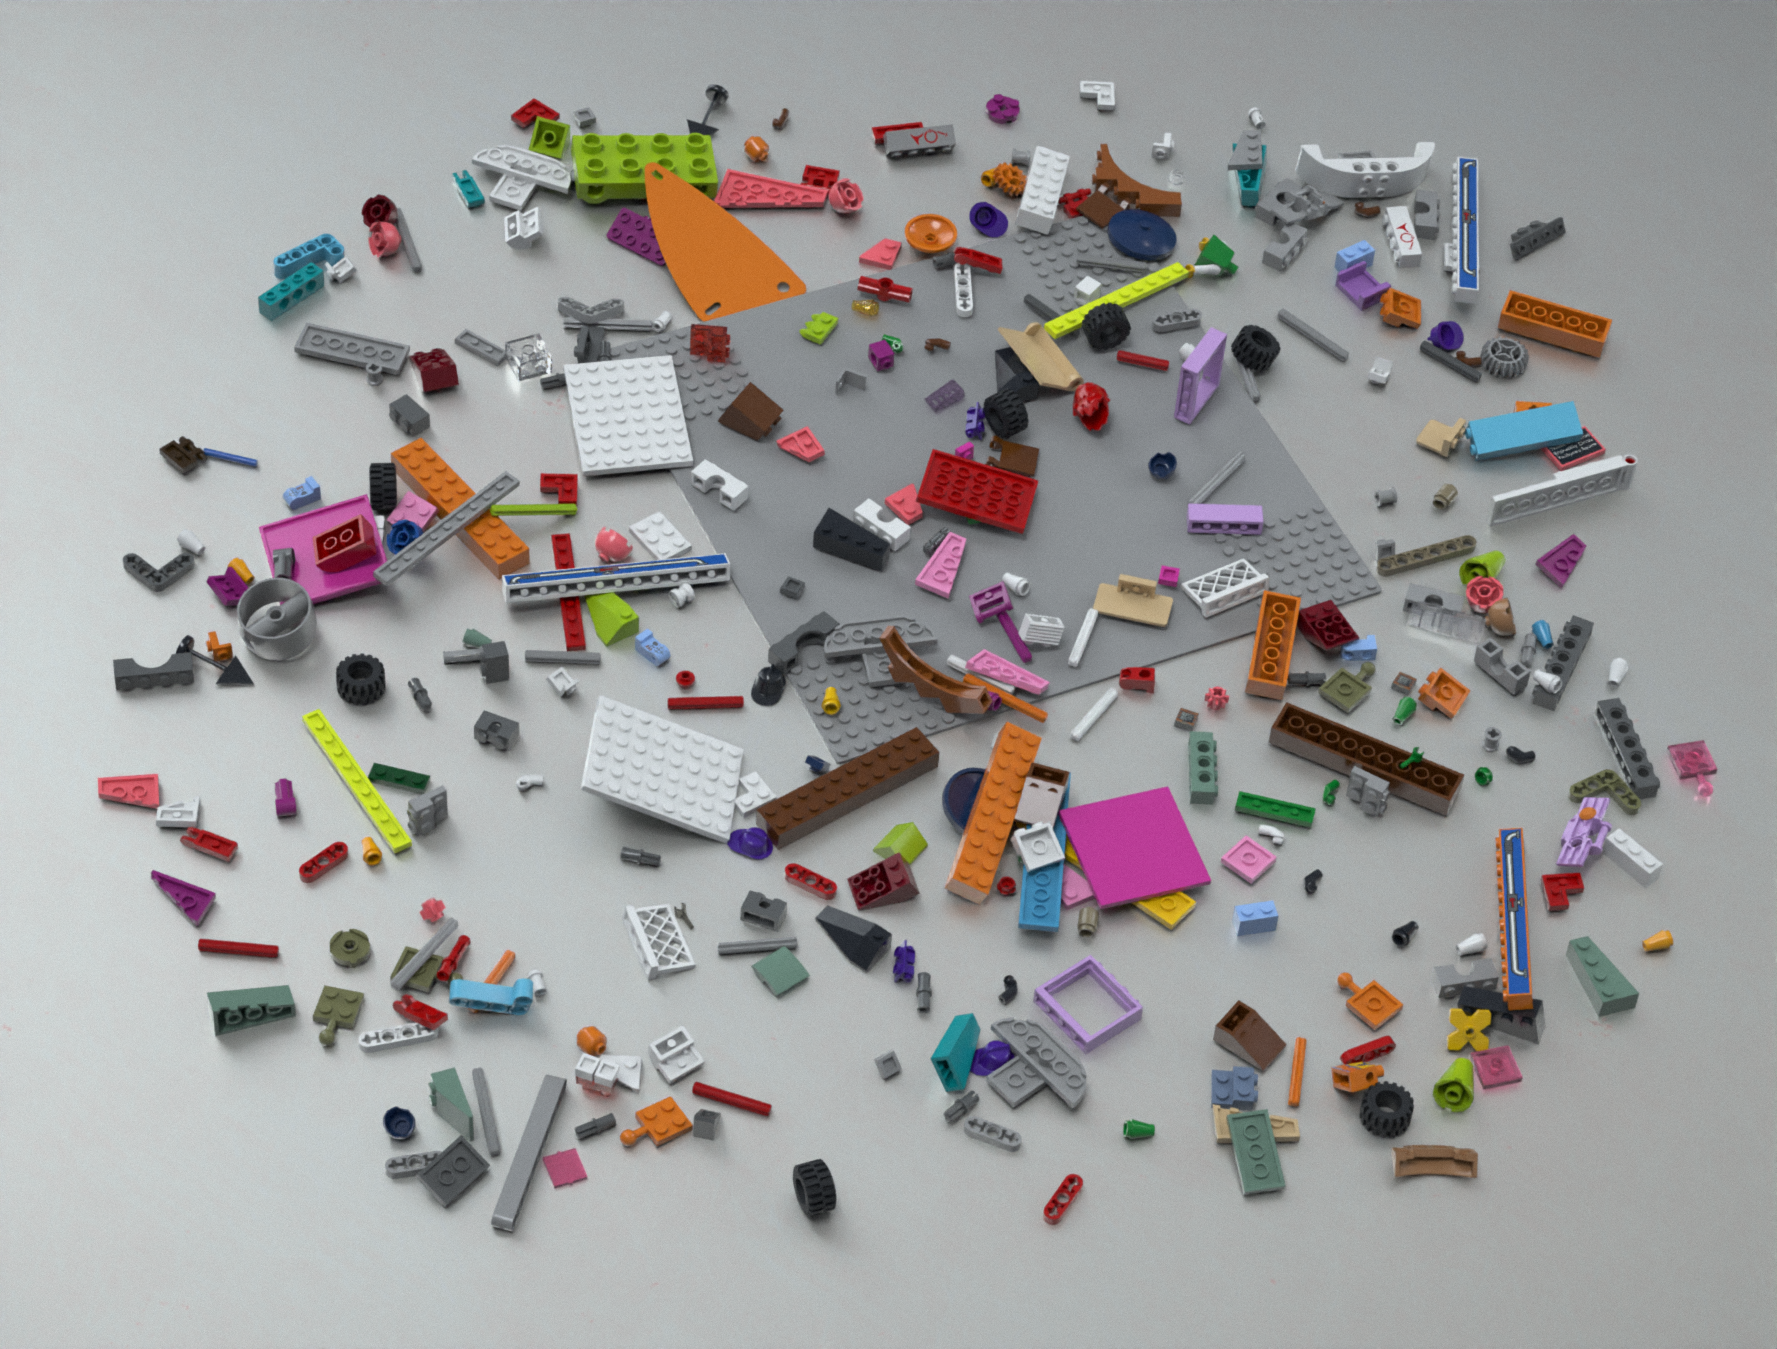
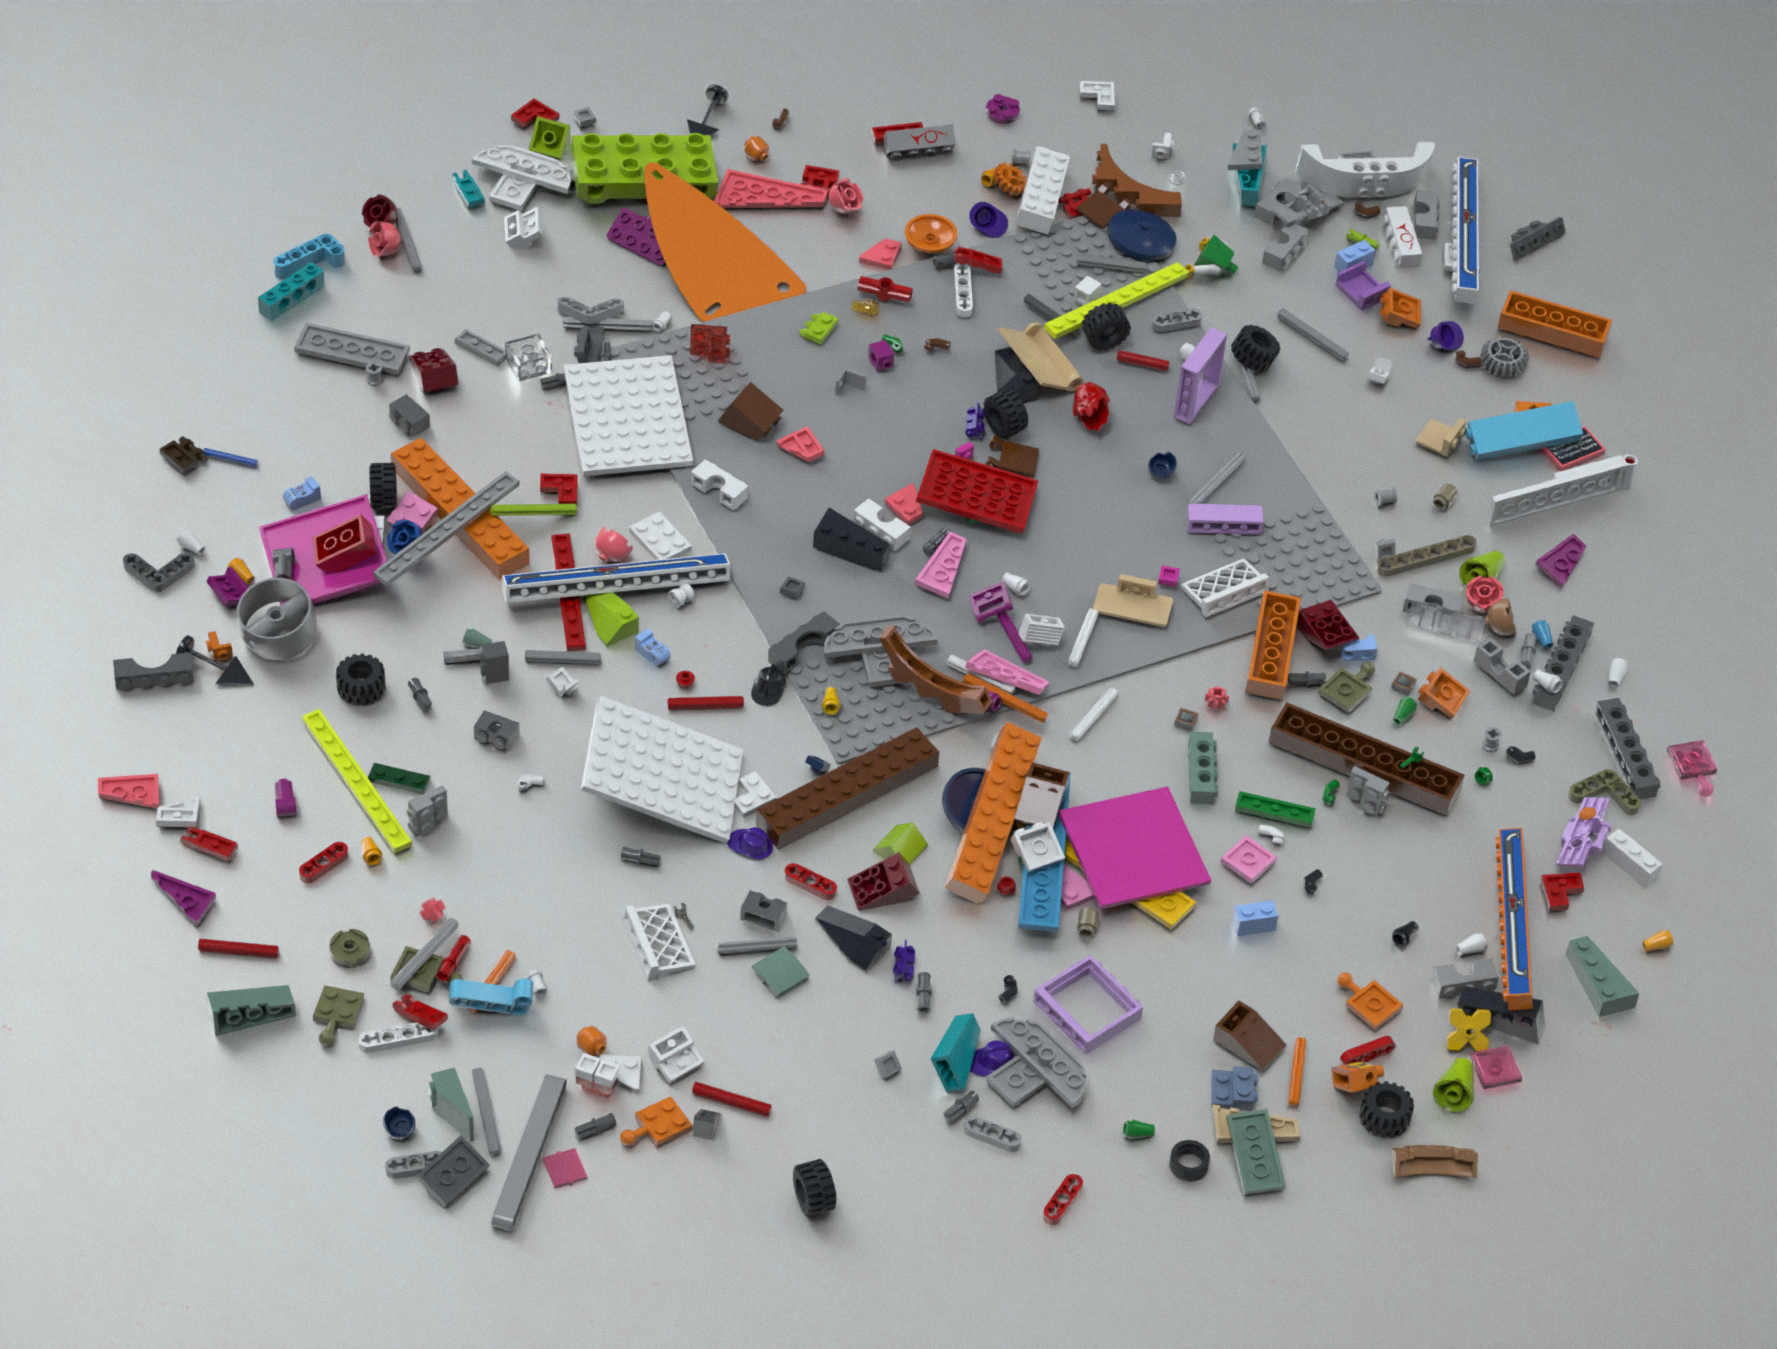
(341, 269): white bracket -> none
(950, 386): clear purple slope -> none
(1137, 678): red leg -> none
(1188, 1173): none -> black tyre
(1358, 237): none -> lime axle
(1450, 361): dark grey axle -> none

